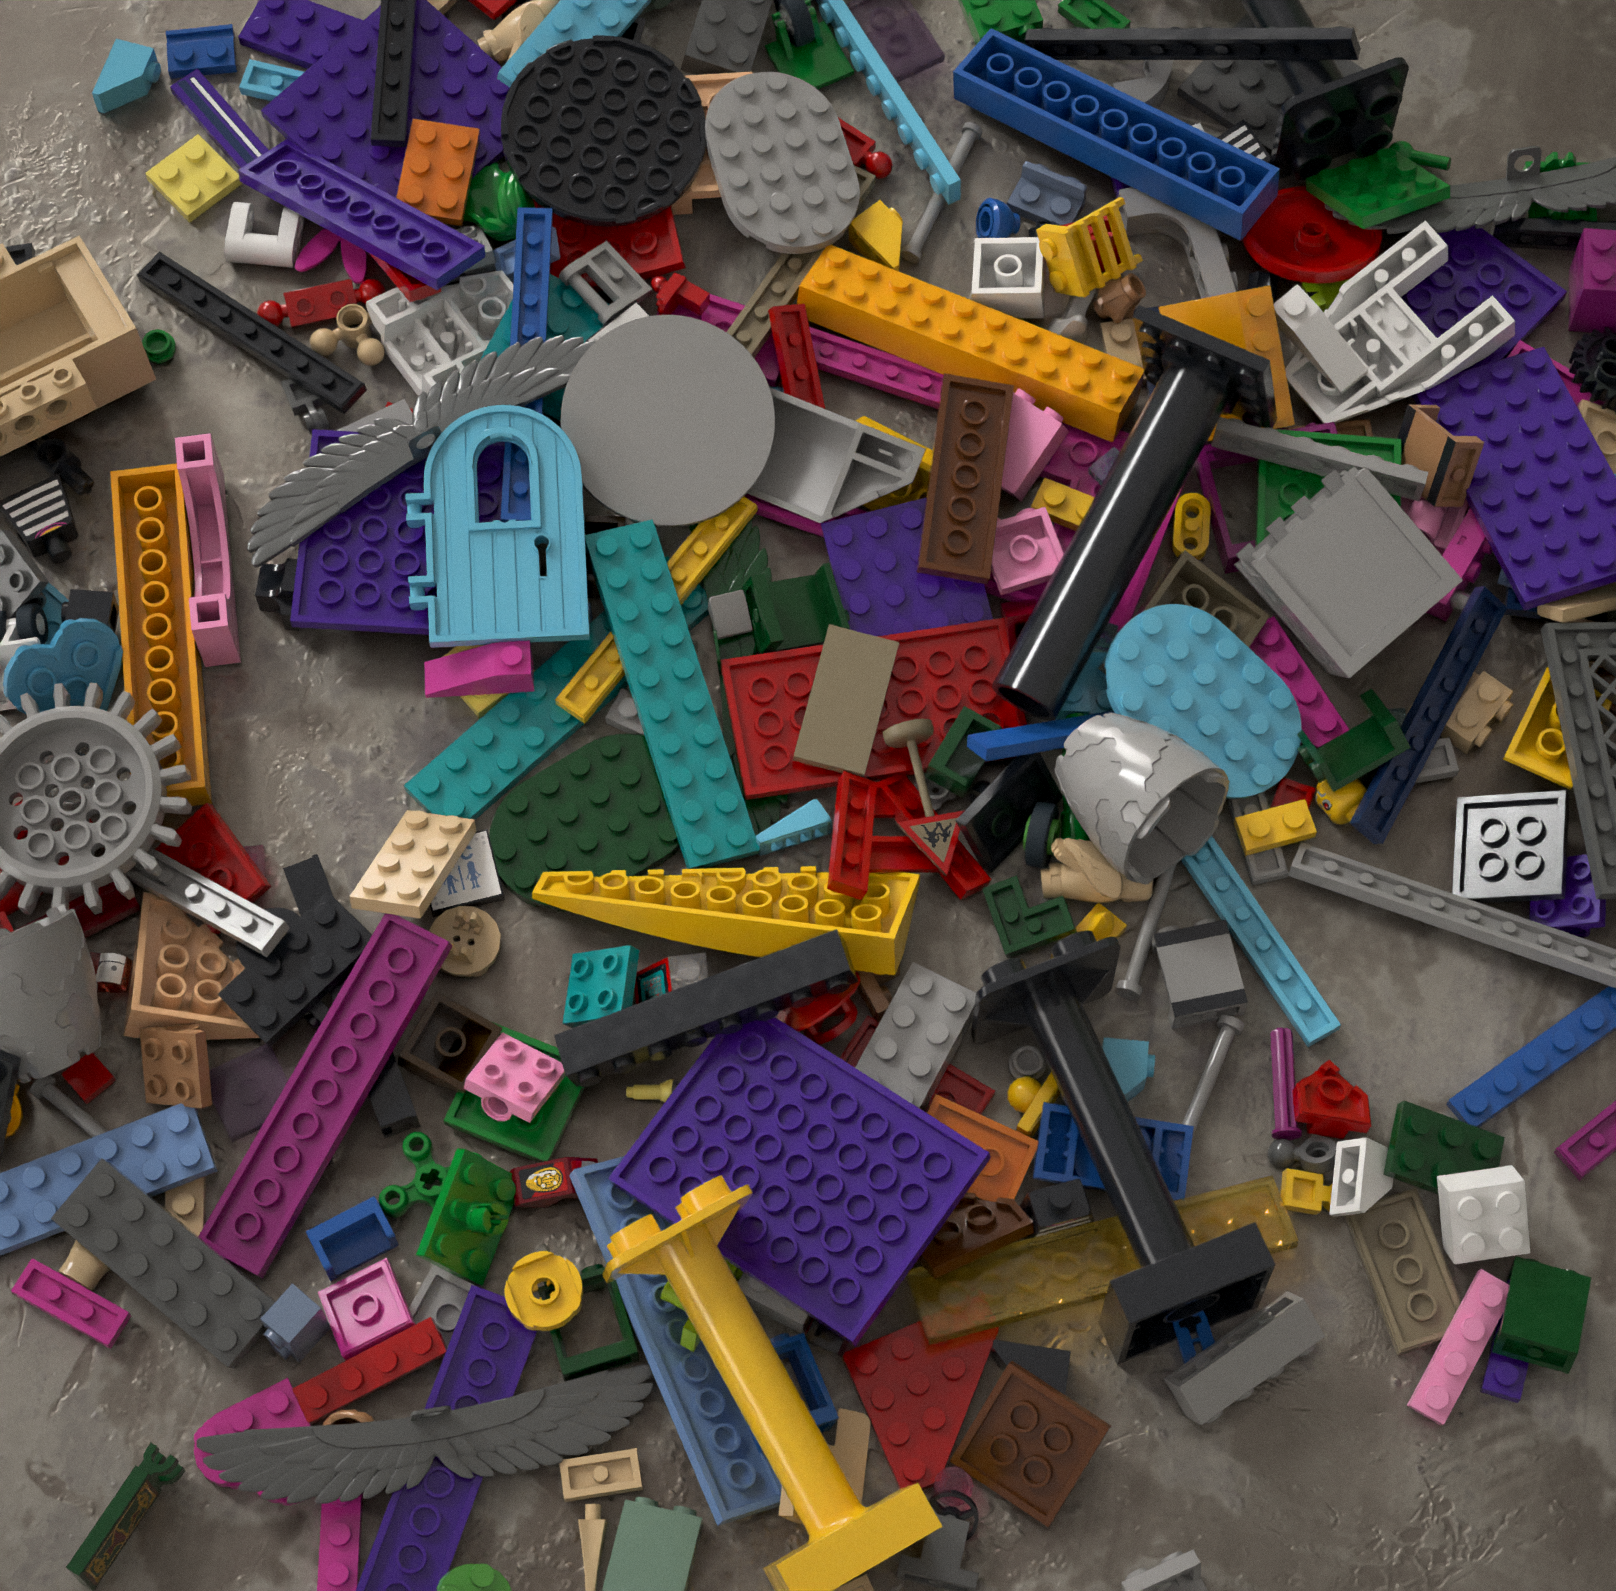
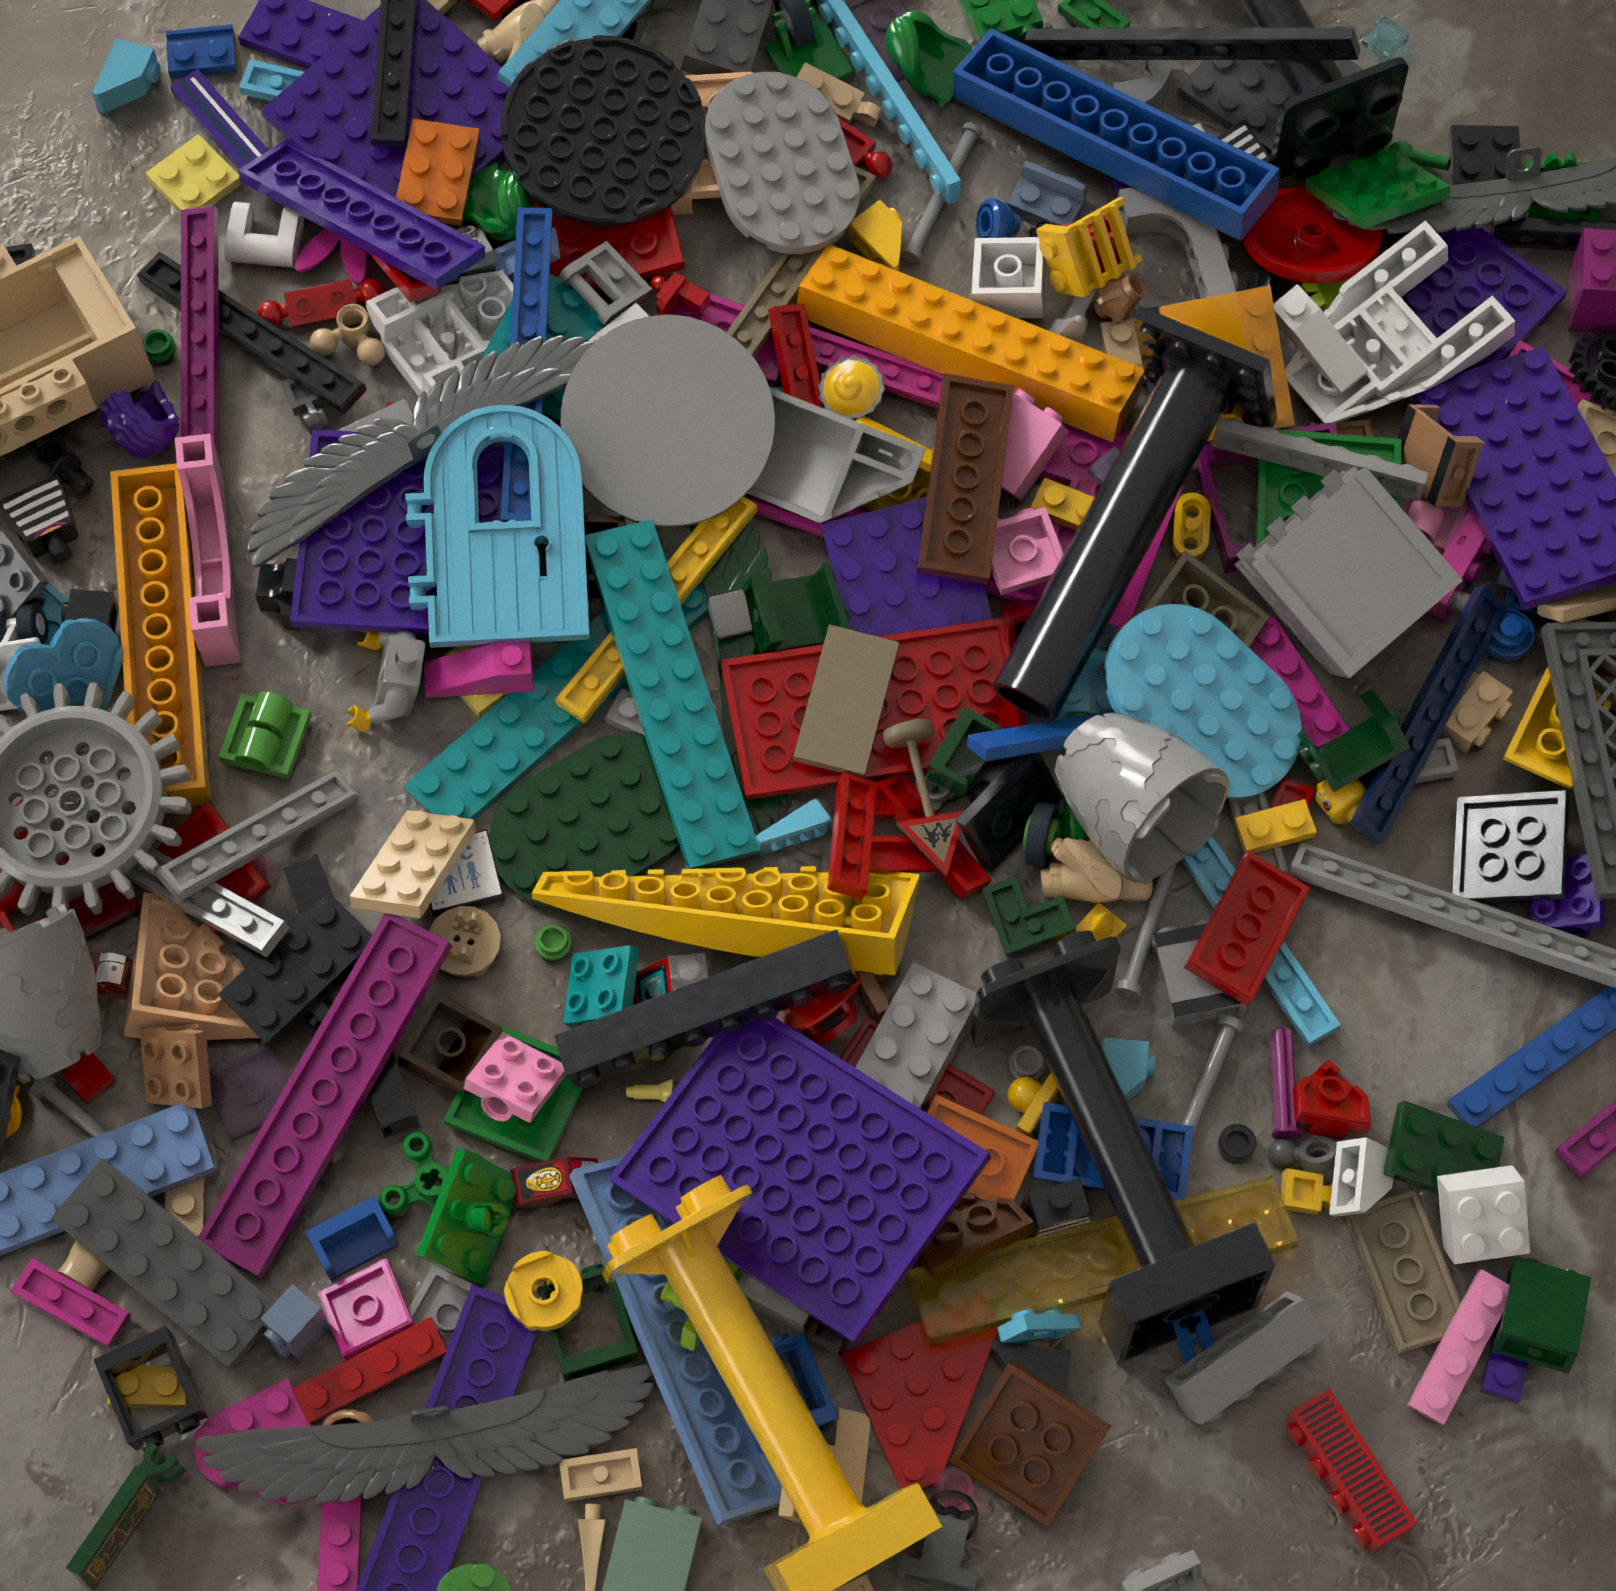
(133, 1355): none -> black window
(140, 425): none -> dark purple hair
(152, 1387): none -> yellow plate
(200, 323): none -> magenta plate
(256, 835): none -> light grey tile
(265, 734): none -> bright green plate
(397, 678): none -> light grey torso
(553, 942): none -> bright green plate
(842, 96): none -> tan plate
(851, 387): none -> yellow piece
(925, 54): none -> green piece
(1033, 1327): none -> medium azure plate
(1236, 1144): none -> black tile
(1247, 928): none -> red tile
(1350, 1472): none -> red brick
(1385, 38): none -> clear light blue plate
(1481, 152): none -> black plate
(1512, 637): none -> blue plate

